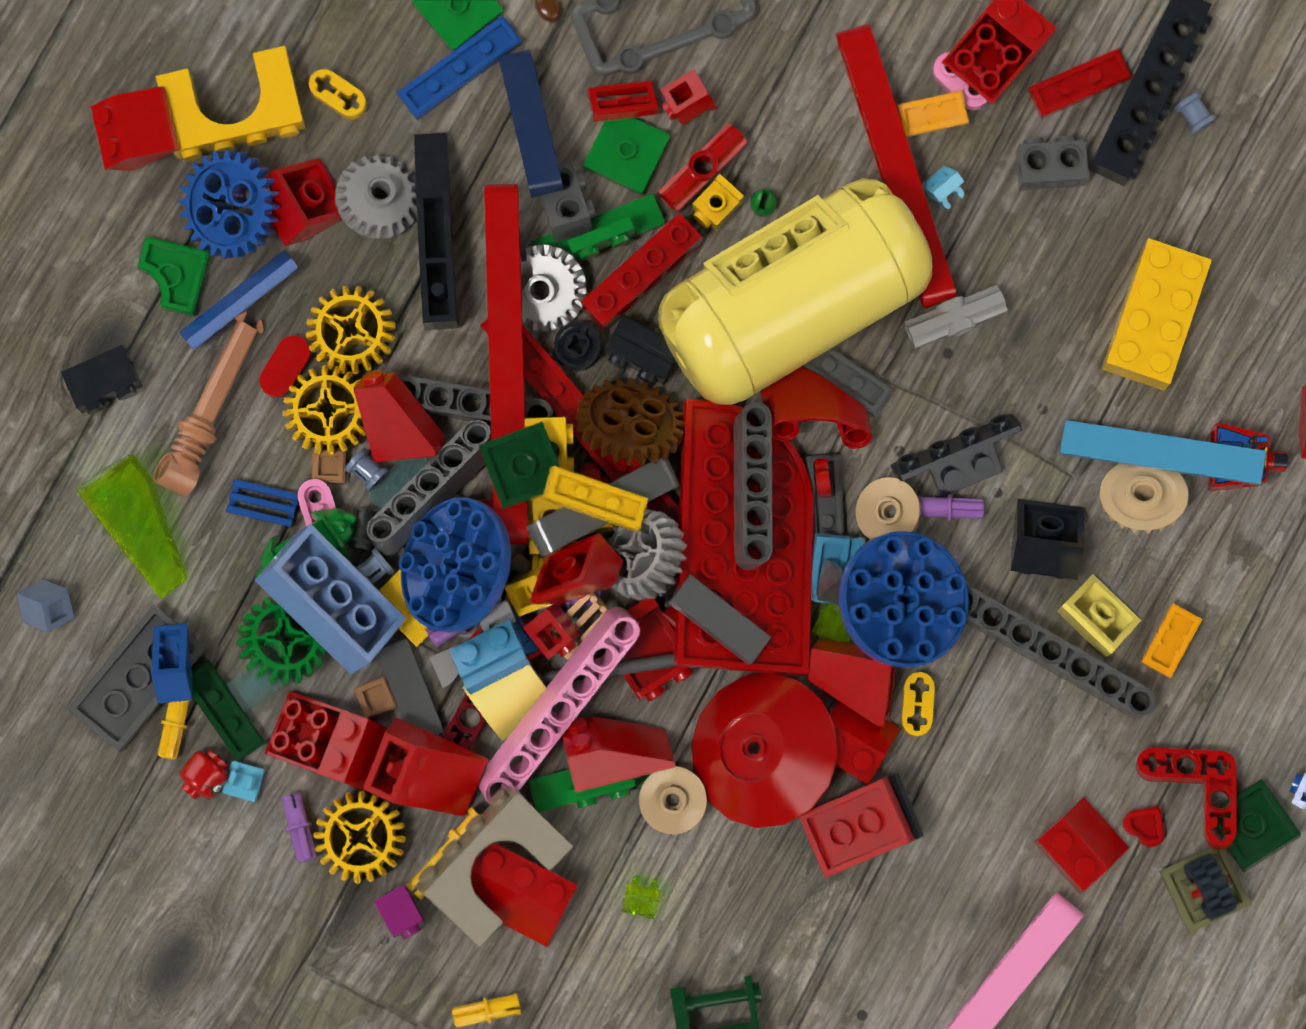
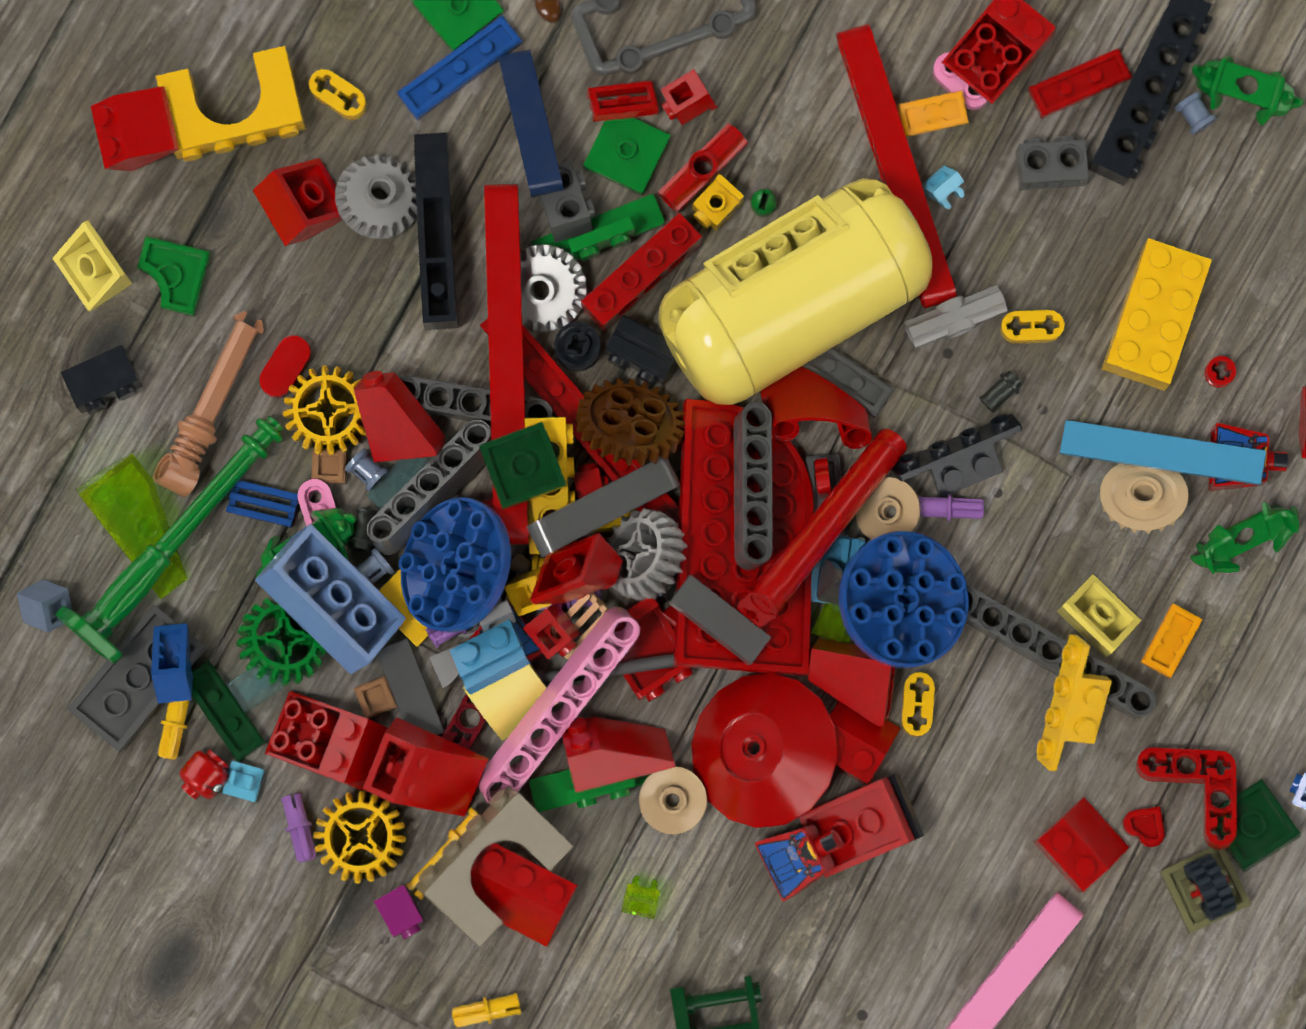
(91, 267): none -> light yellow slope
(146, 569): none -> green piece
(236, 175): blue gear -> none
(238, 299): blue tile -> none
(345, 343): yellow gear -> none
(595, 498): yellow tile -> none
(798, 559): none -> red piece
(798, 858): none -> torso
(1001, 391): none -> pearl dark grey pin
(1032, 318): none -> yellow beam
(1047, 539): black slope -> none
(1075, 704): none -> yellow bracket
(1229, 367): none -> red bush
(1268, 525): none -> green piece
(1272, 93): none -> green piece

